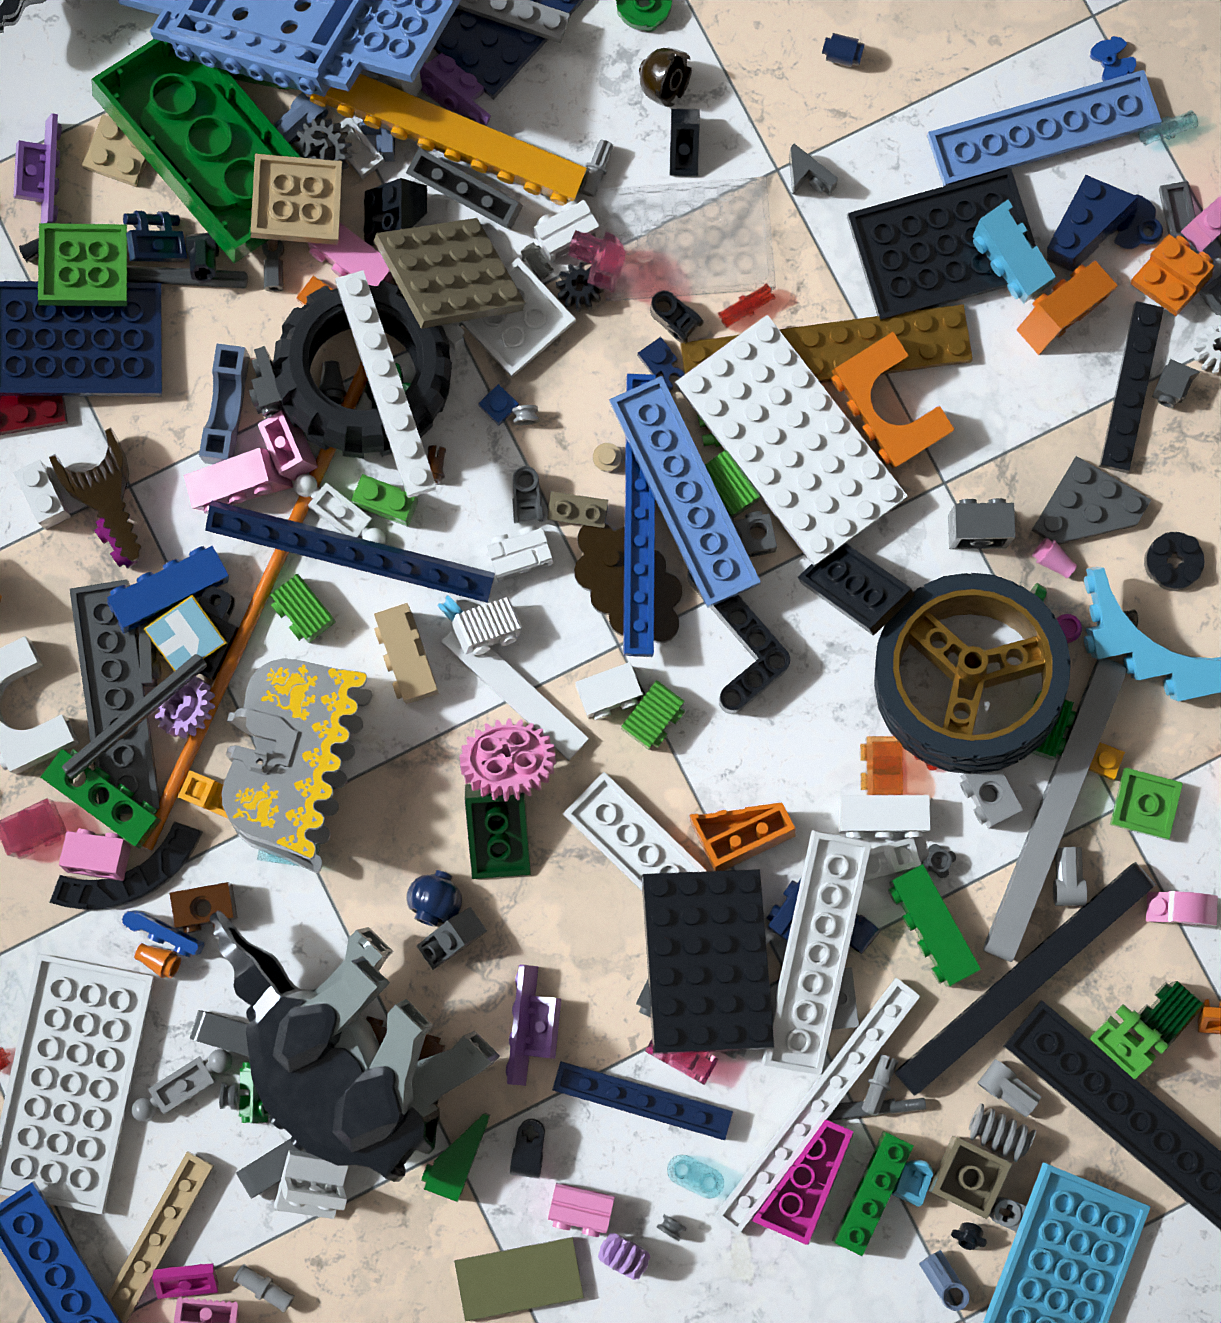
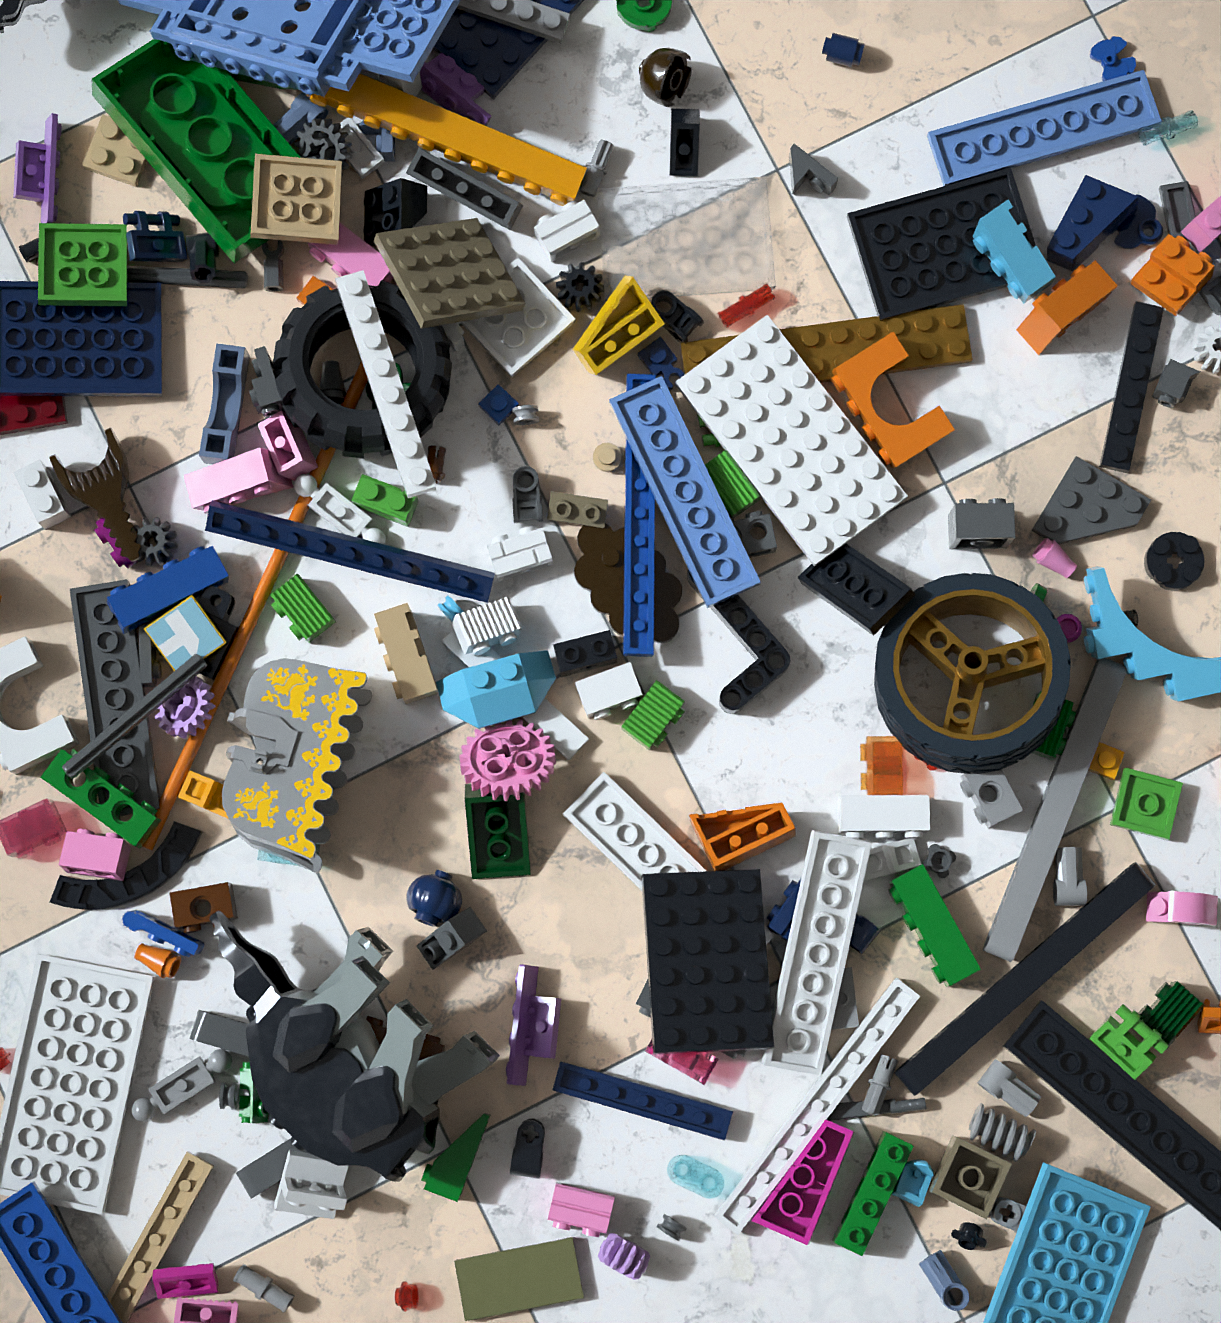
(161, 534): none -> dark grey gear
(407, 1296): none -> clear red plate
(498, 689): none -> medium azure wedge
(537, 261): clear smoke pin -> none
(585, 653): none -> black brick
(605, 256): clear pink brick -> none
(617, 327): none -> yellow wedge

